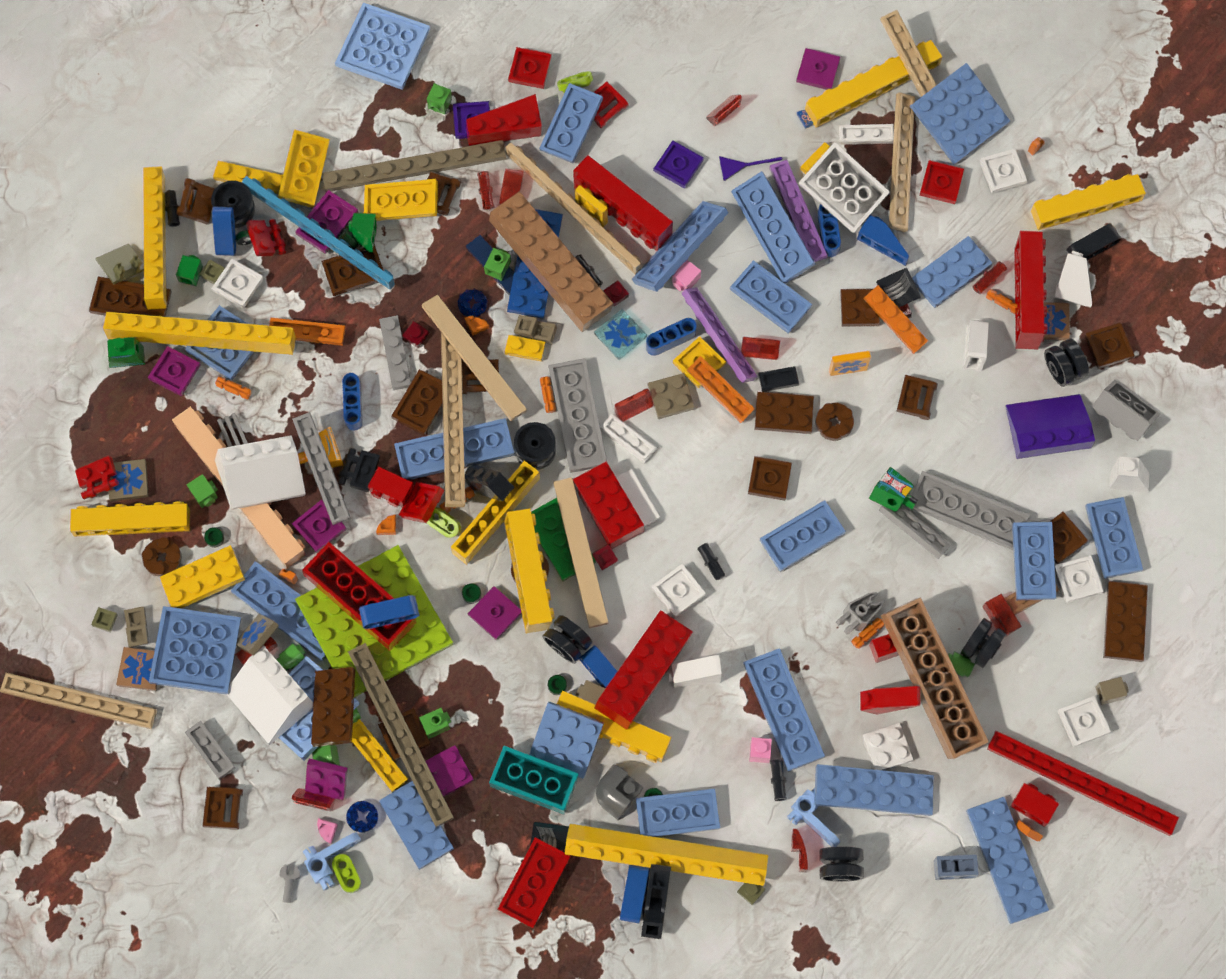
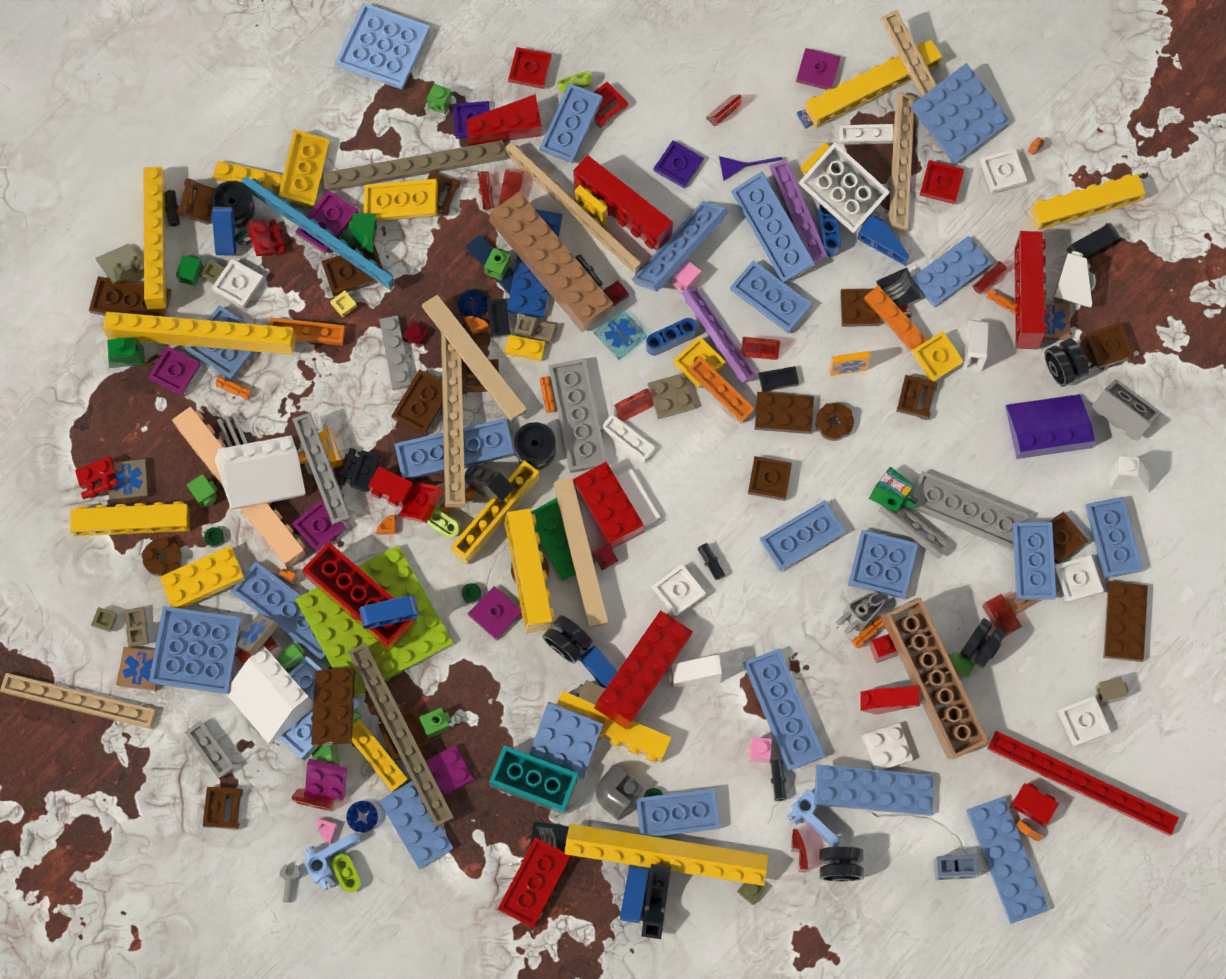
(343, 304): none -> light yellow plate
(349, 393): blue beam -> none
(498, 318): none -> black tile
(557, 684): dark green tile -> none
(883, 564): none -> medium blue plate
(937, 356): none -> yellow plate

